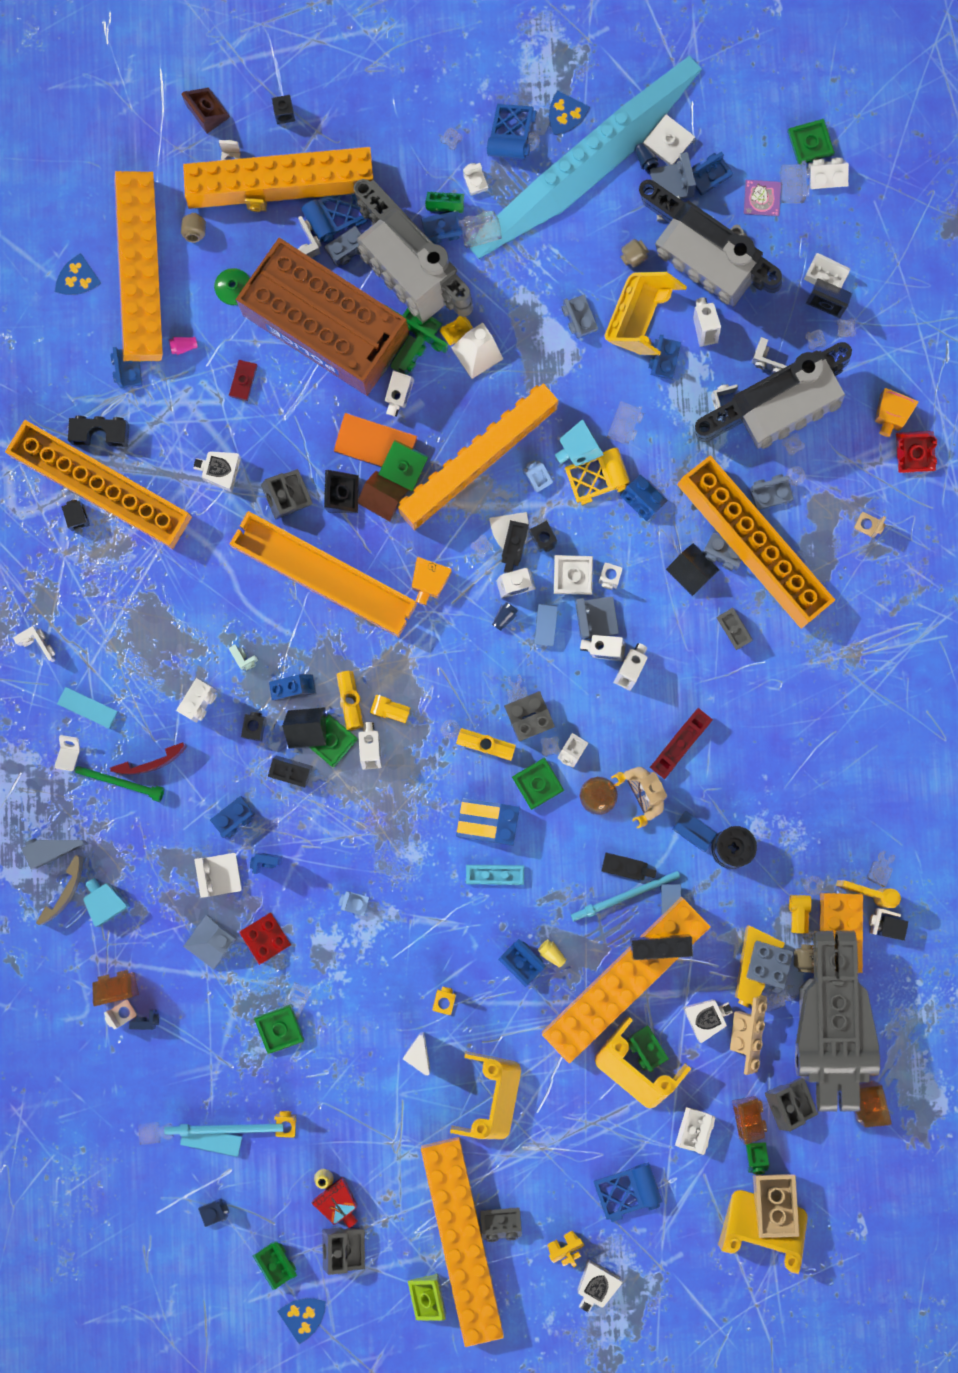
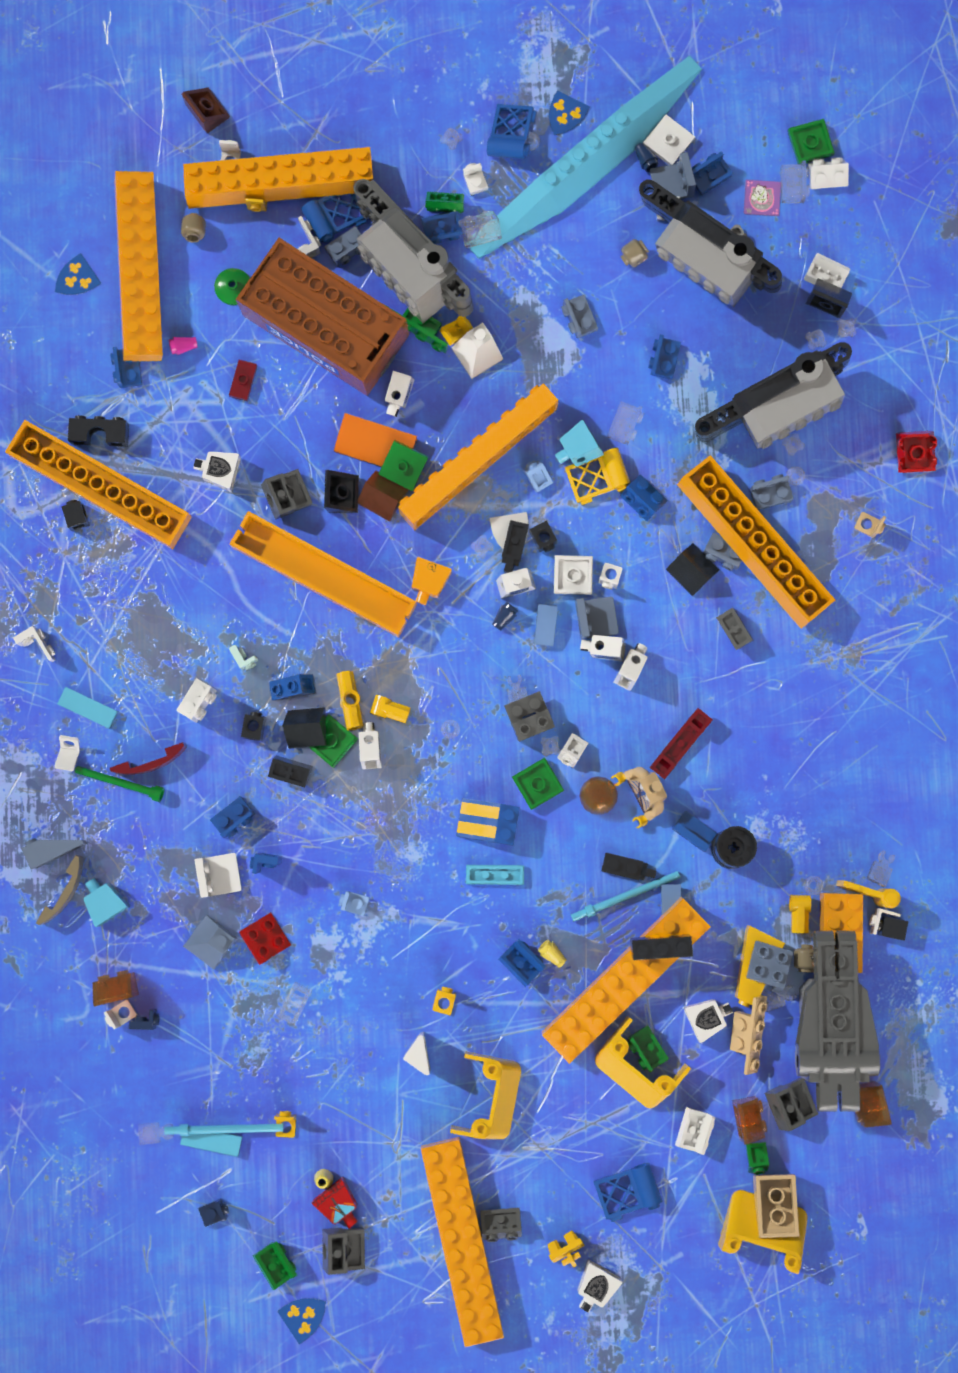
(279, 1029): green plate -> none
(283, 109): black brick -> none
(408, 354): green bracket -> none
(427, 1298): lime slope -> none
(472, 740): yellow piece -> none
(636, 309): yellow windscreen -> none
(706, 322): white torso -> none
(722, 390): white bracket -> none
(763, 363): white bracket -> none
(893, 411): light orange torso -> none

